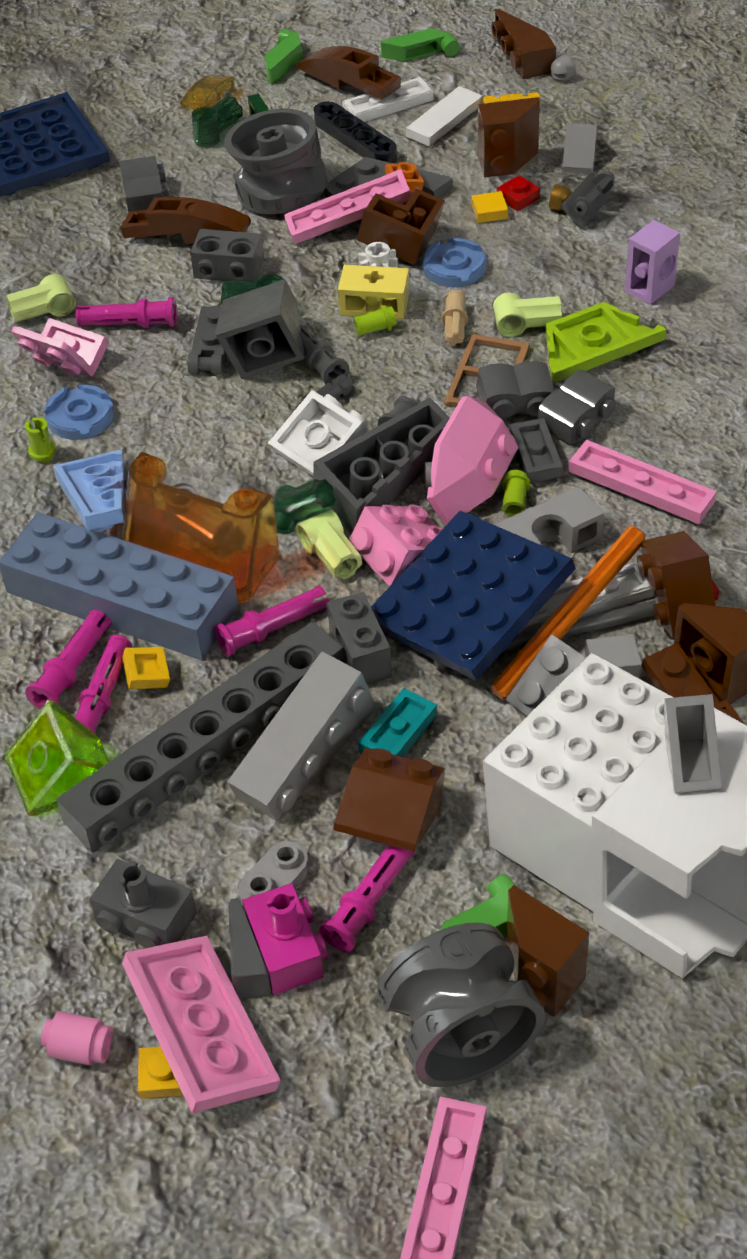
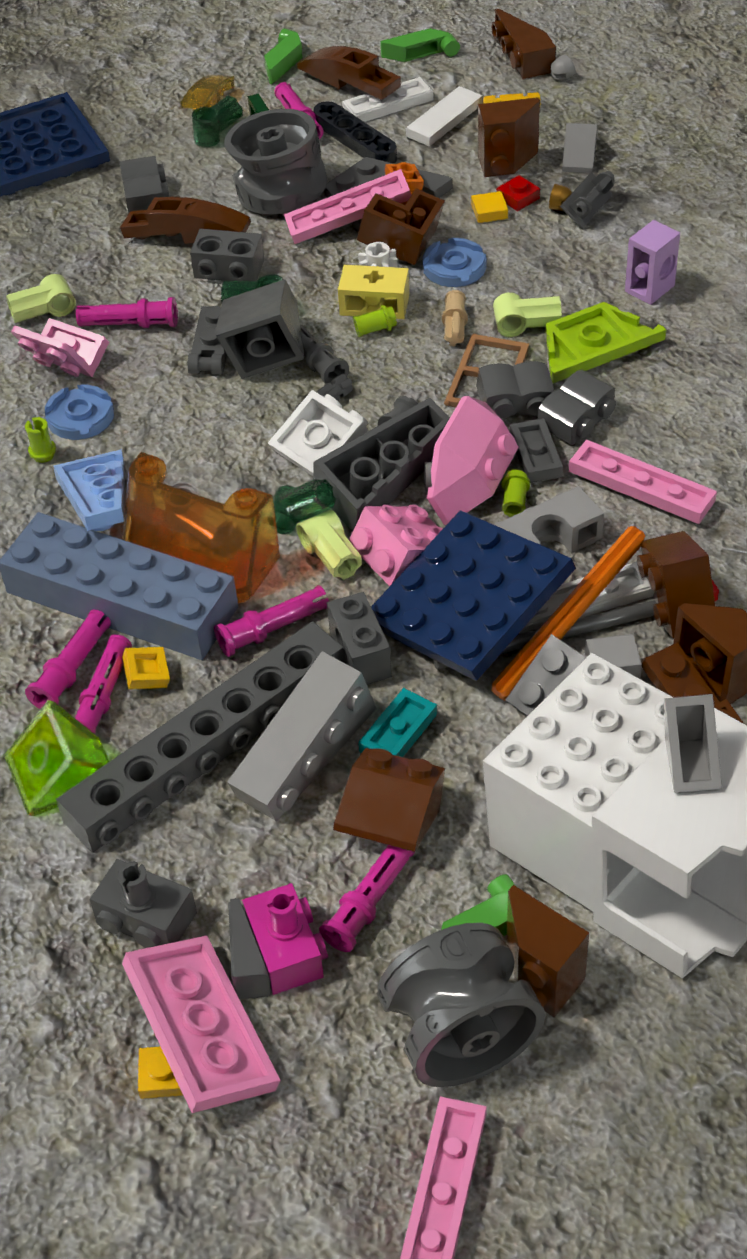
(77, 1038): bright pink brick -> none
(273, 872): light grey plate -> none
(291, 101): none -> dark pink pin

